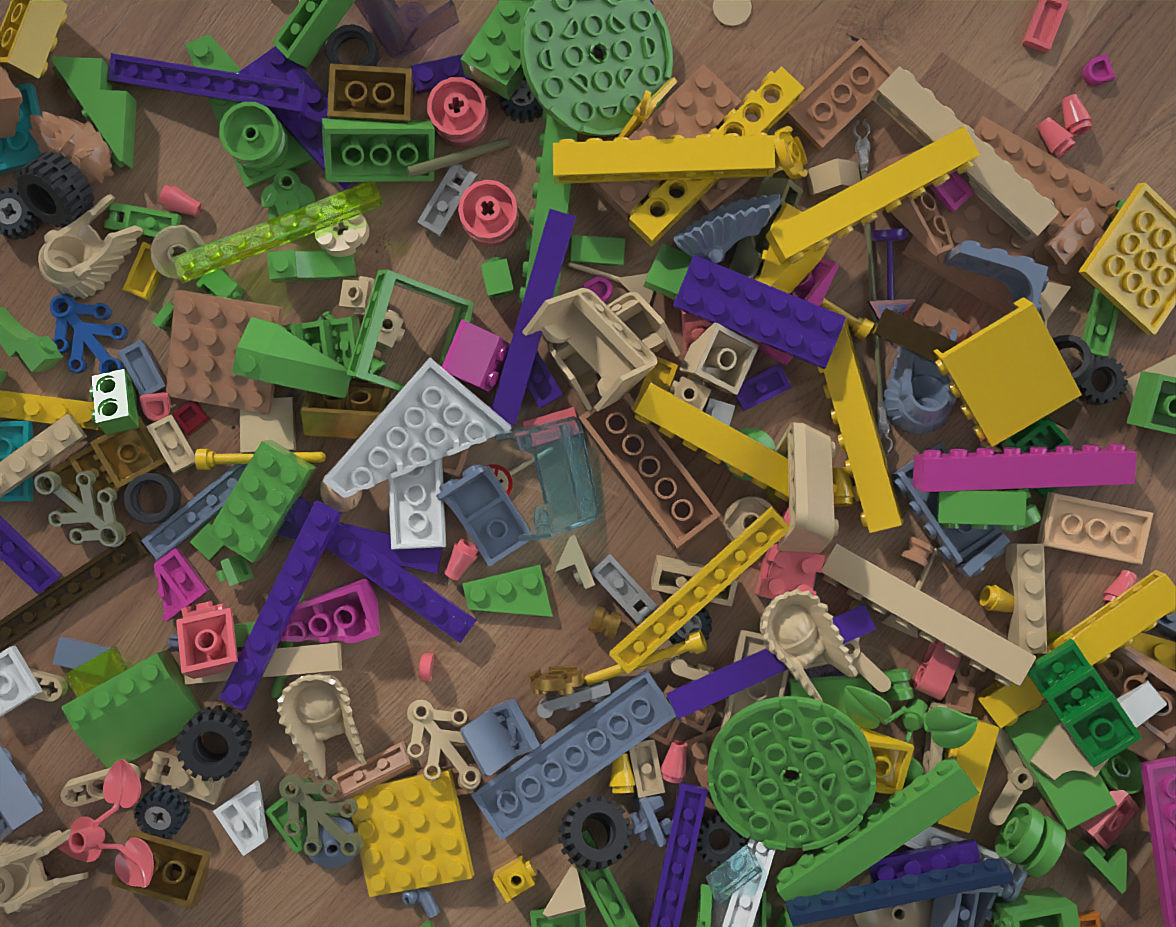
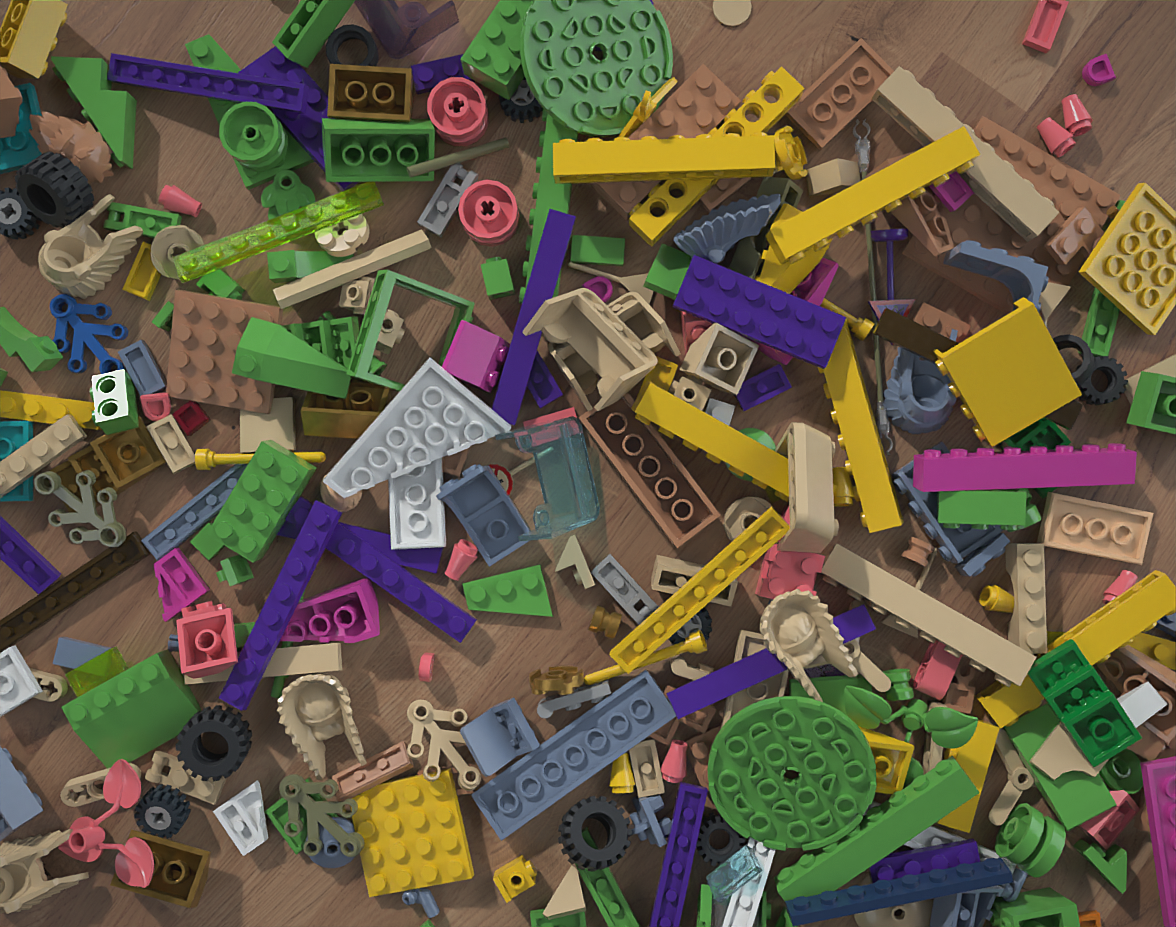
(132, 494): black tyre -> none
(351, 269): none -> tan tile

